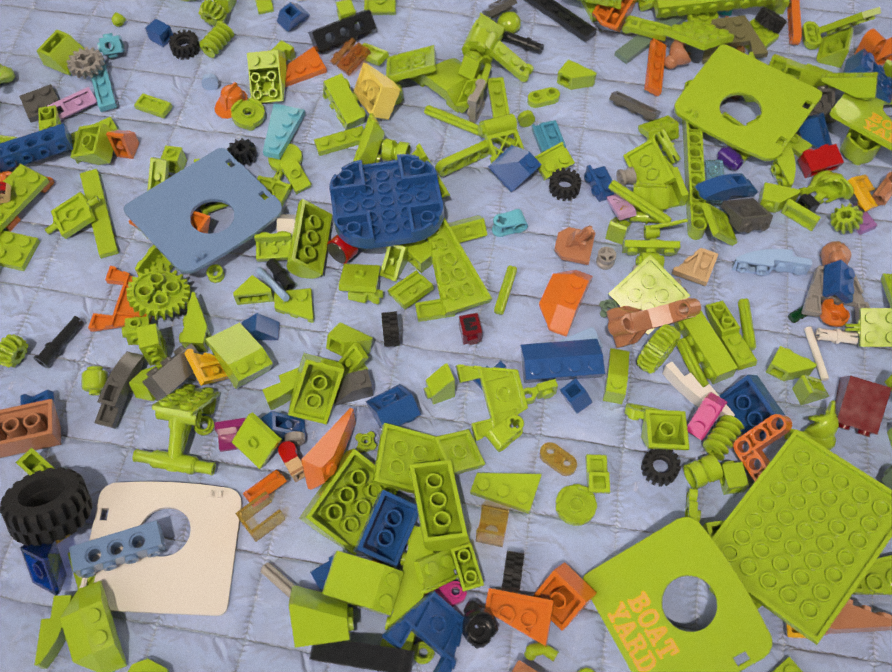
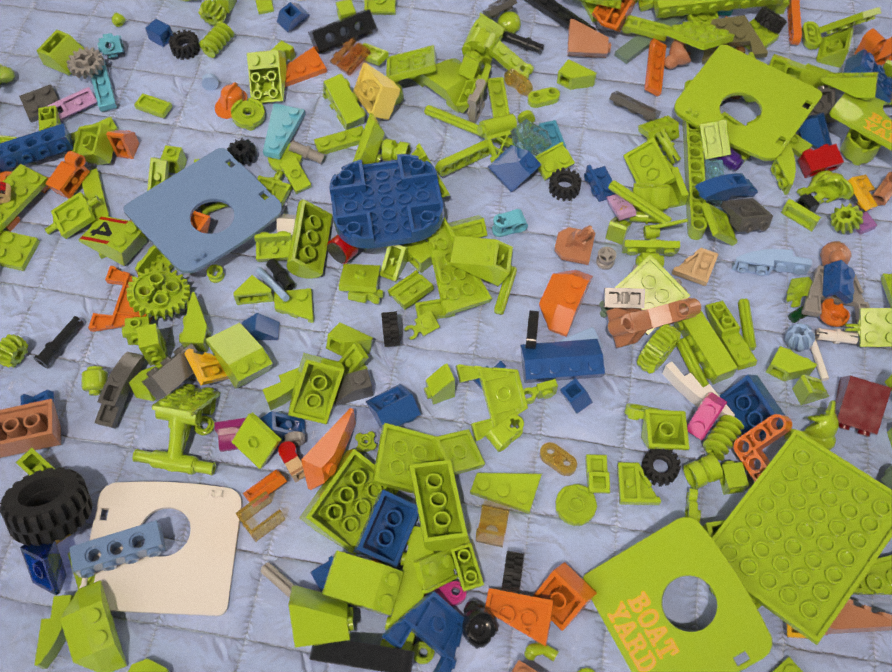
(68, 175): none -> orange hinge
(114, 239): none -> lime slope
(306, 152): none -> light grey pin
(424, 324): none -> lime plate
(470, 329): dark red brick -> none
(482, 257): none -> lime slope
(518, 82): none -> clear yellow plate
(530, 137): none -> clear light blue brick
(532, 329): none -> black beam
(586, 41): none -> nougat slope
(616, 376): lime slope -> none
(624, 298): none -> brick
(626, 176): light grey wheel -> none
(634, 486): none -> lime wing
(715, 139): none -> lime plate
(775, 196): lime slope -> none
(798, 288): none -> lime plate
(800, 336): none -> light blue piece

